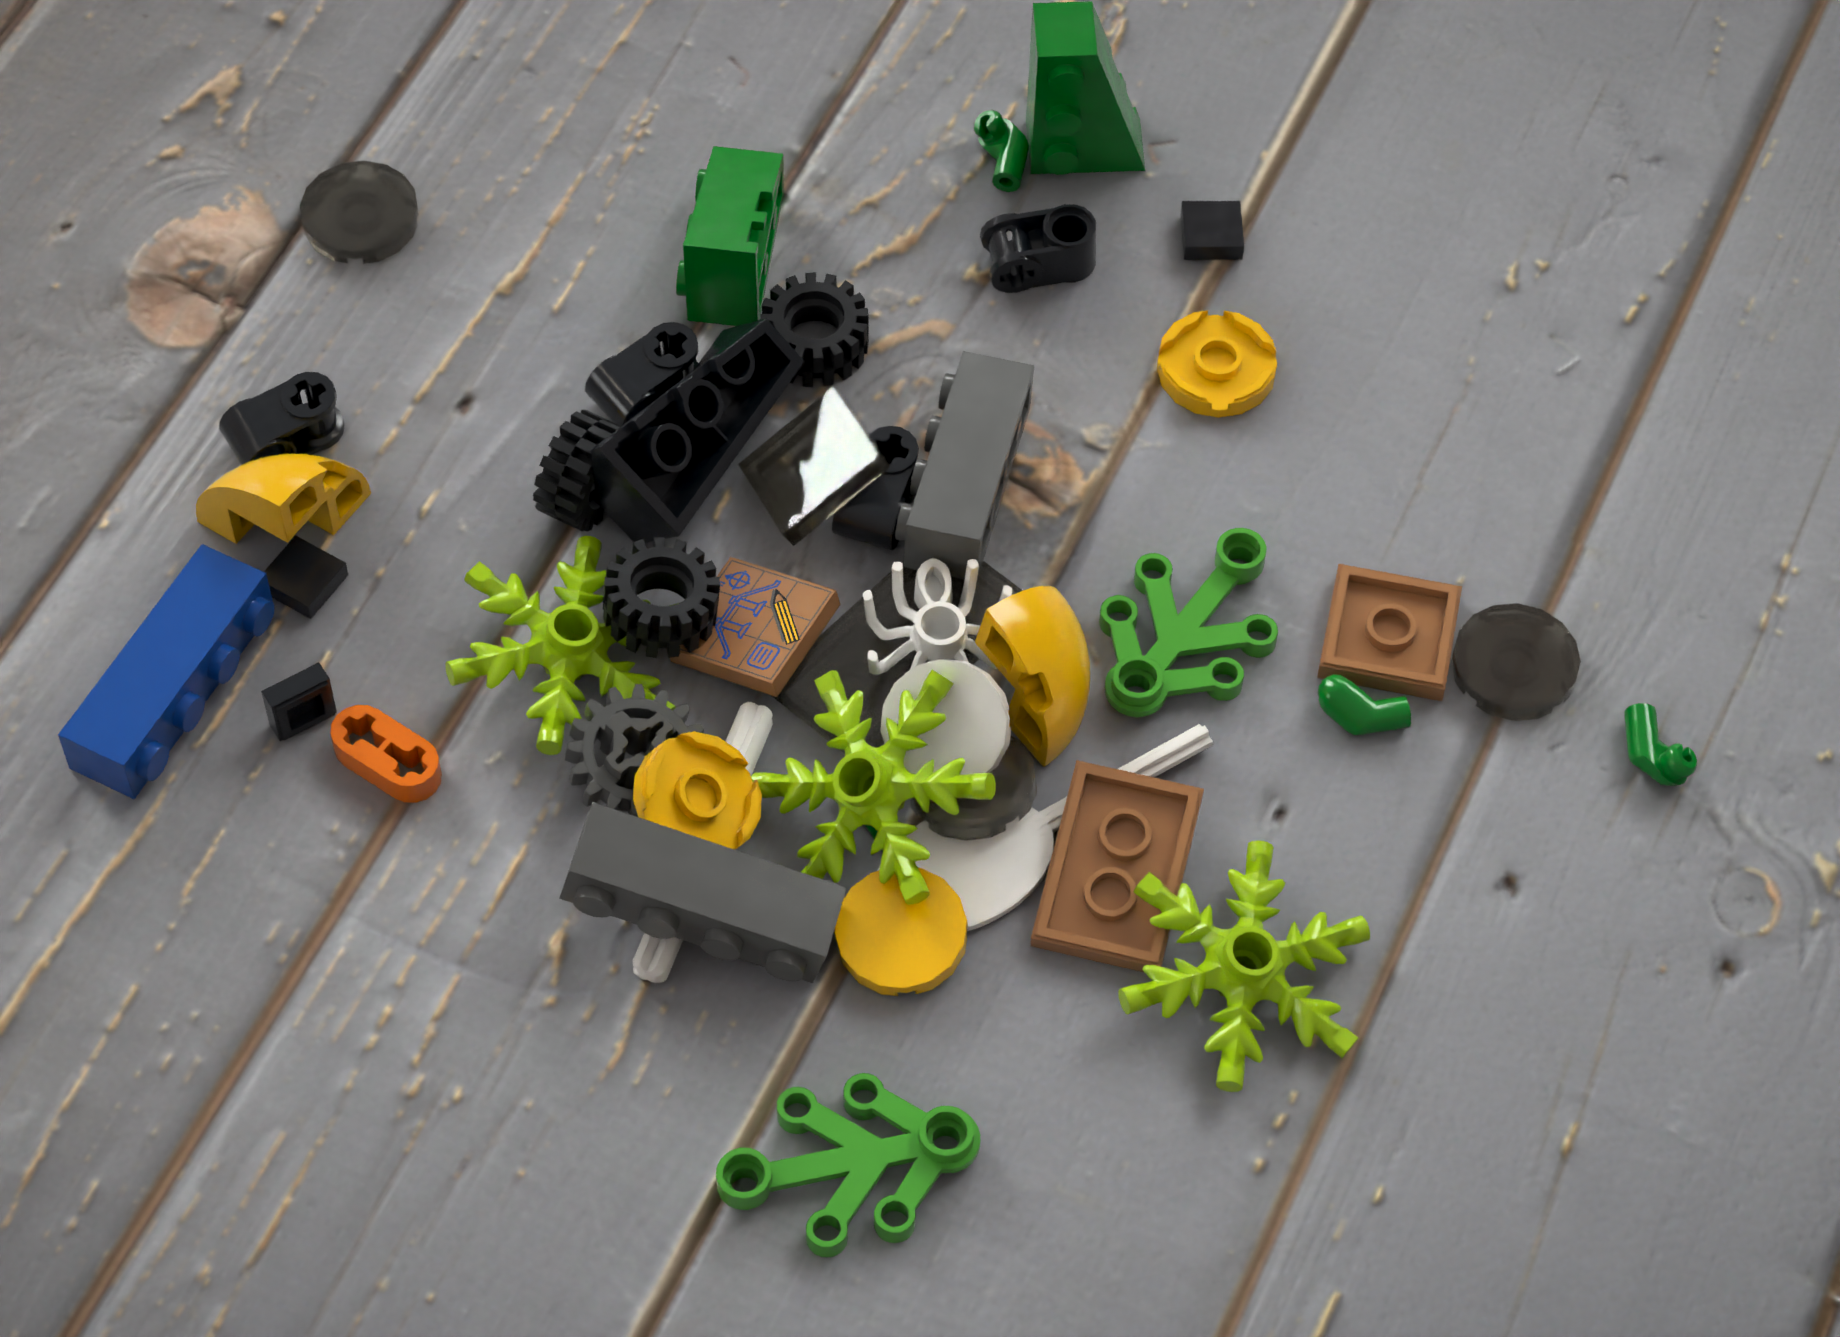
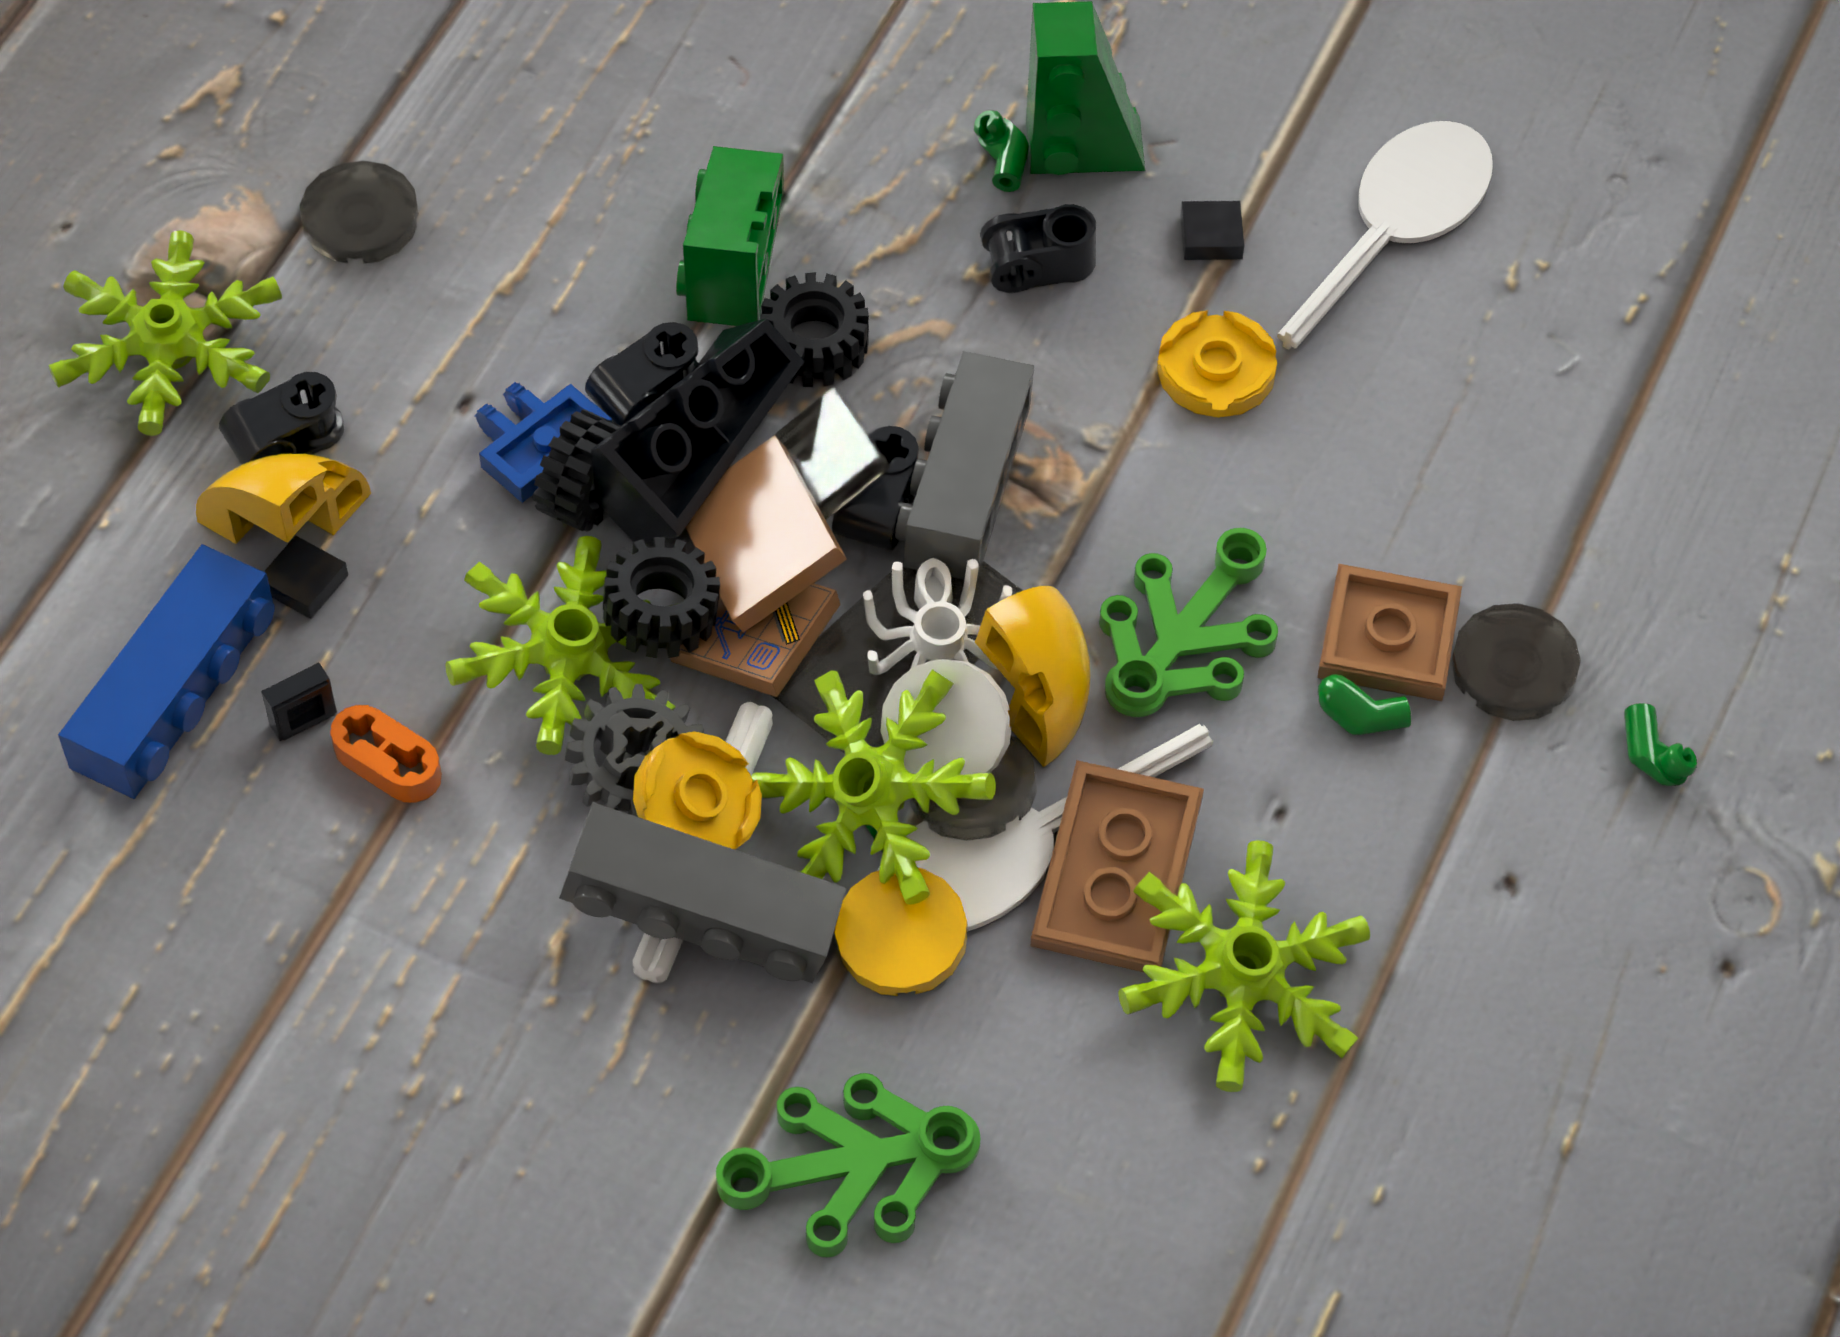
(165, 332): none -> lime piece
(519, 448): none -> blue hinge
(763, 534): none -> tile
(1408, 194): none -> white piece

